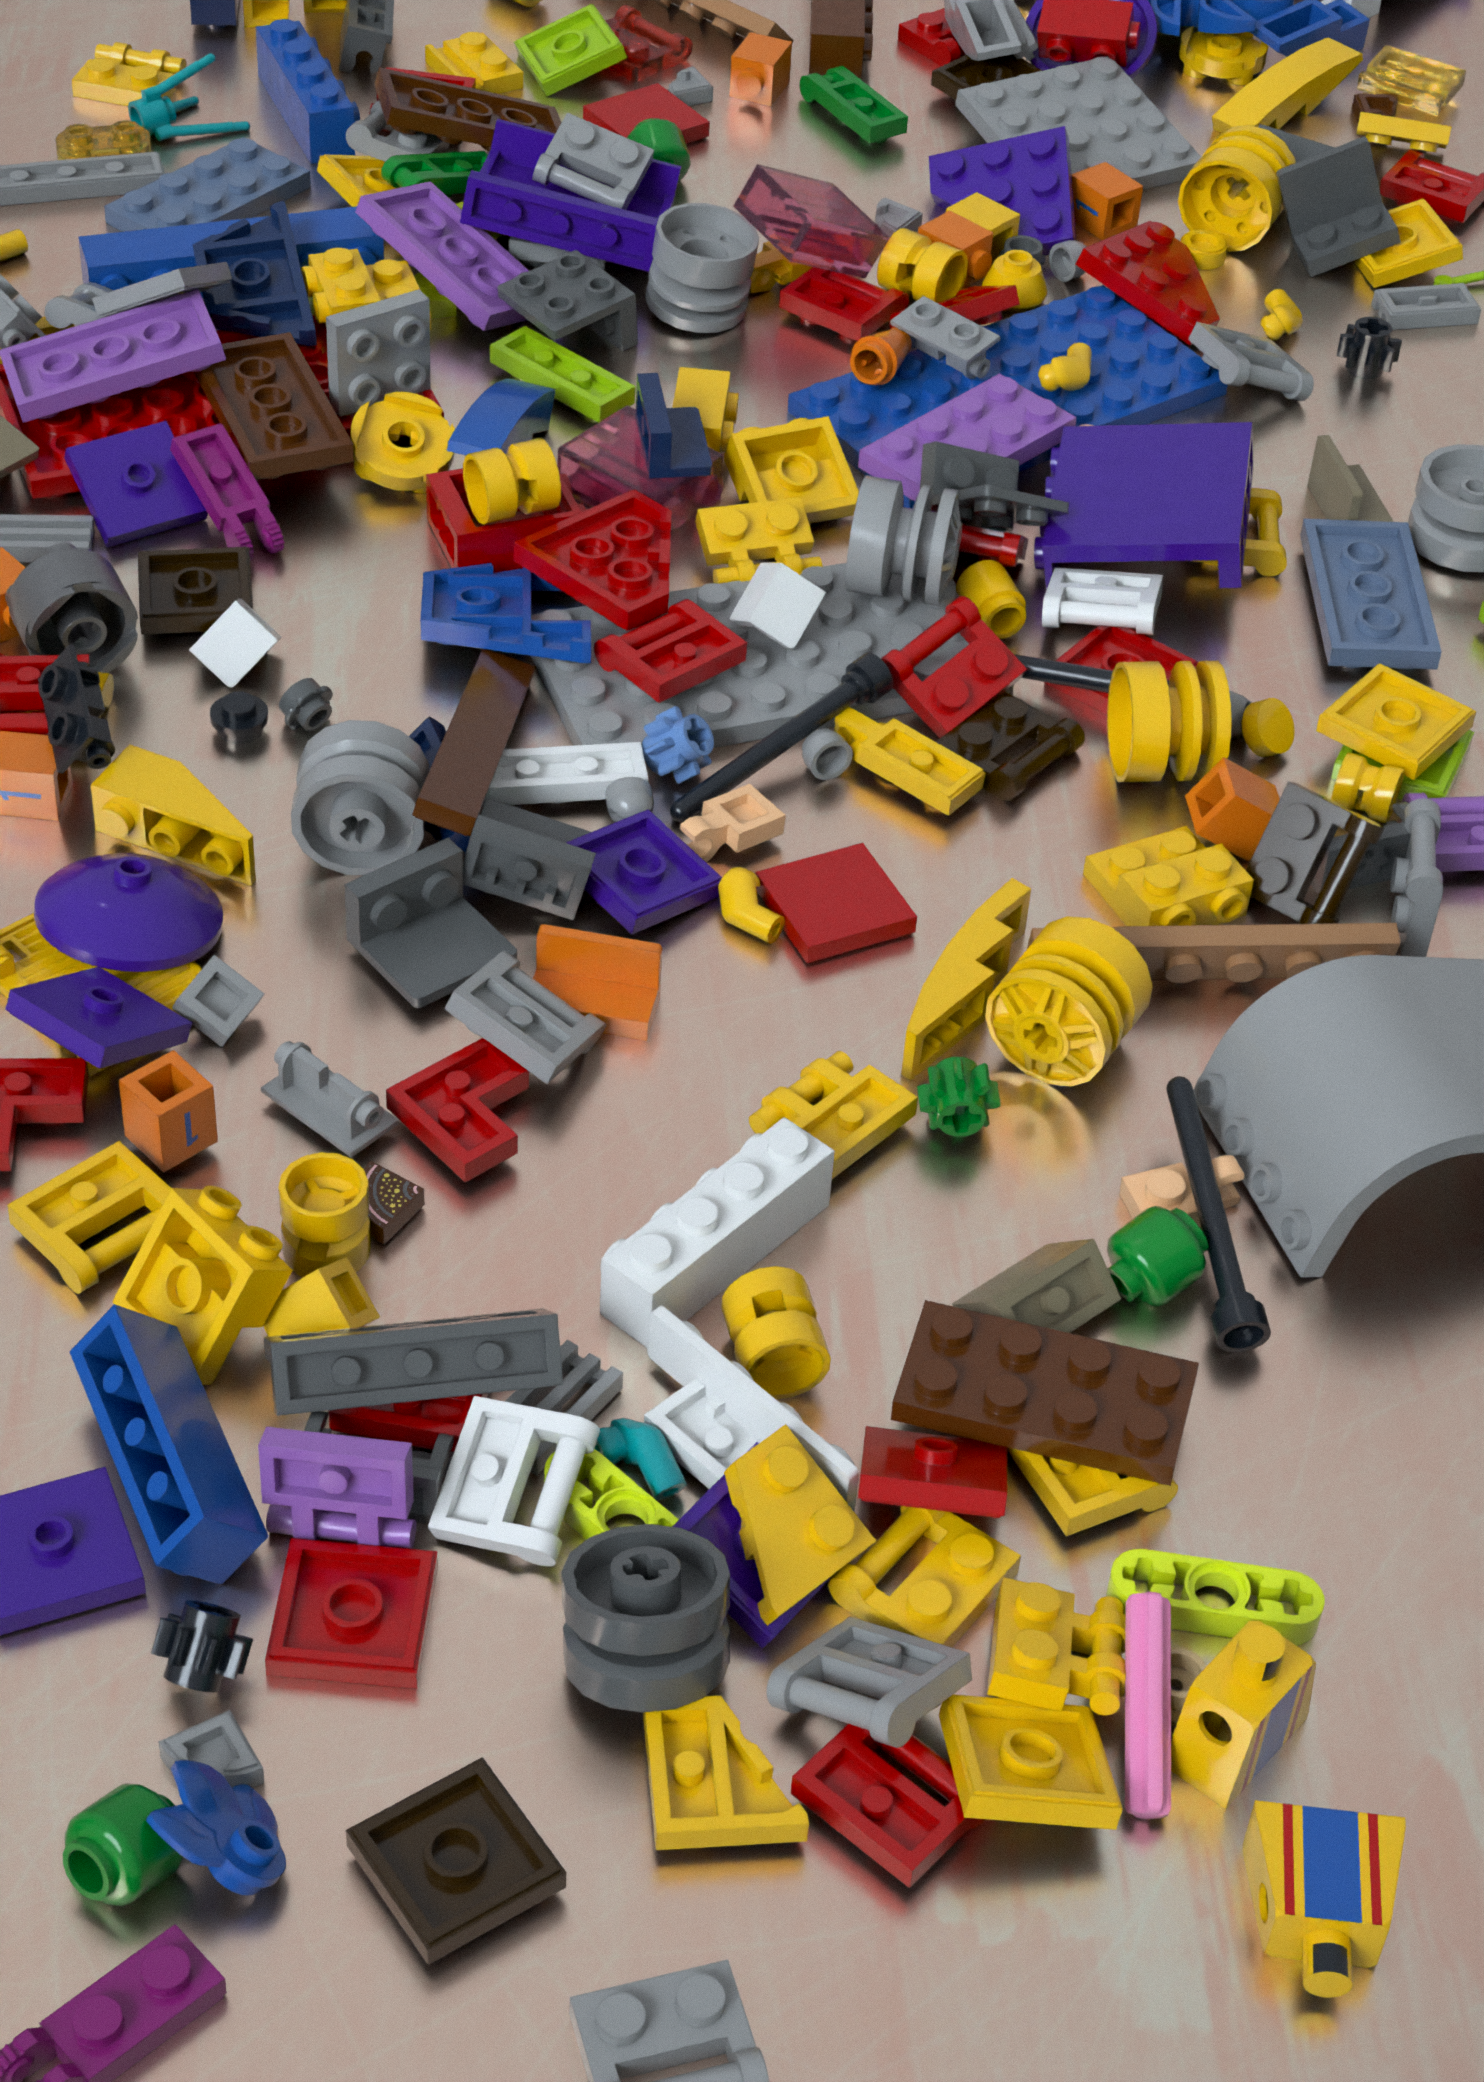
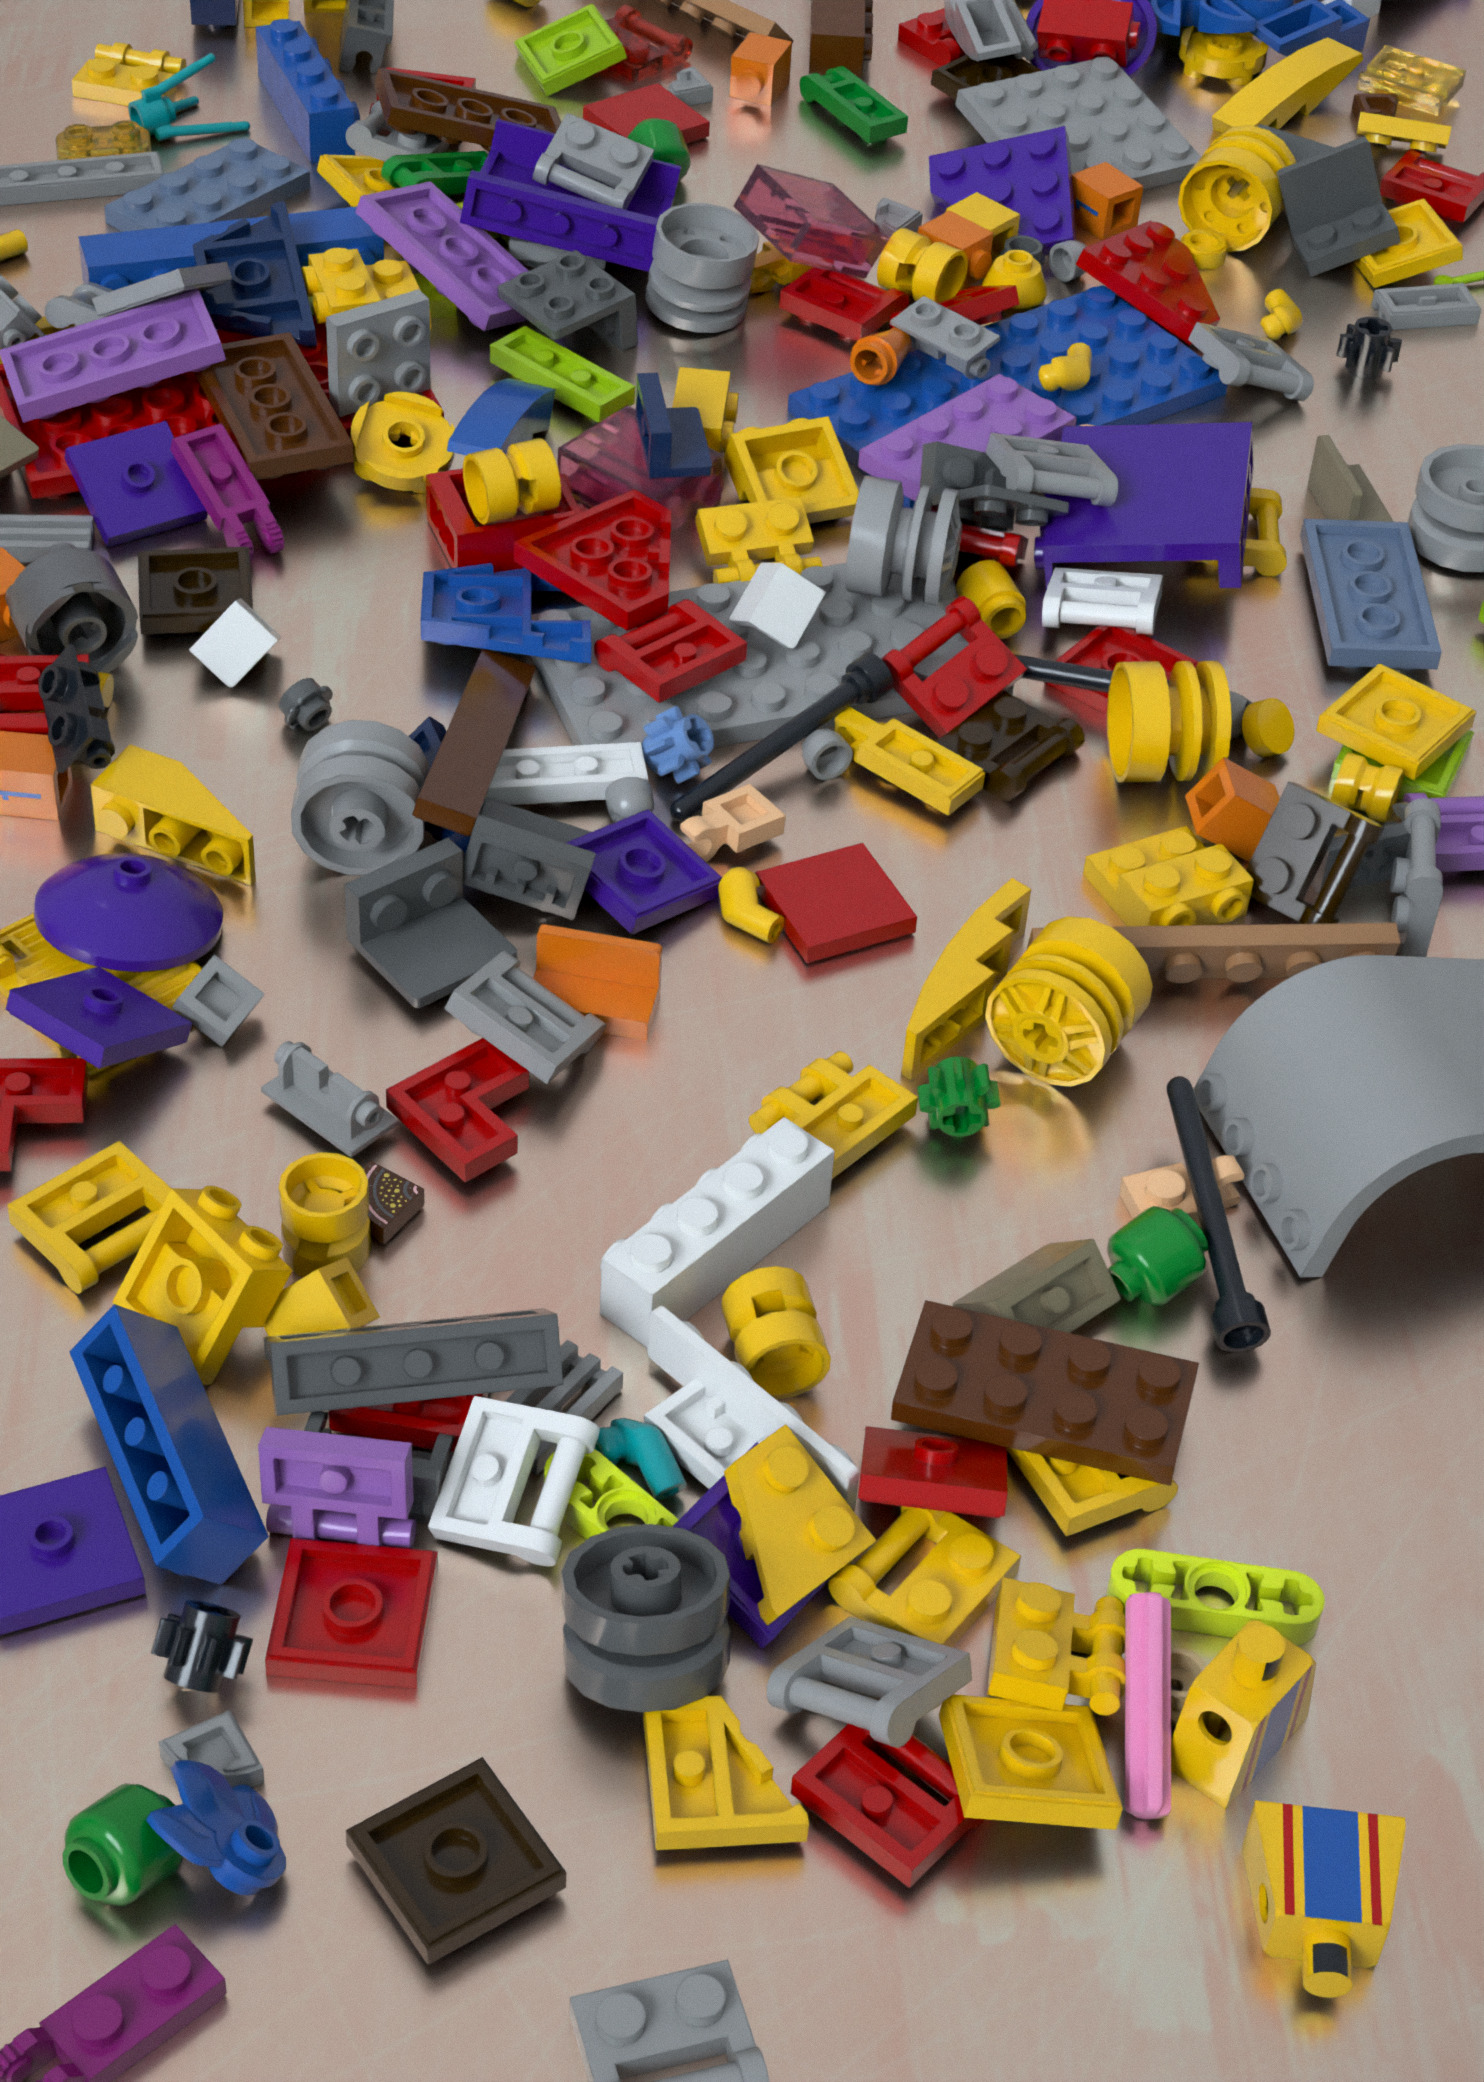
(168, 1110): orange brick -> none
(239, 717): black plate -> none
(478, 58): yellow plate -> none
(1052, 468): none -> light grey plate

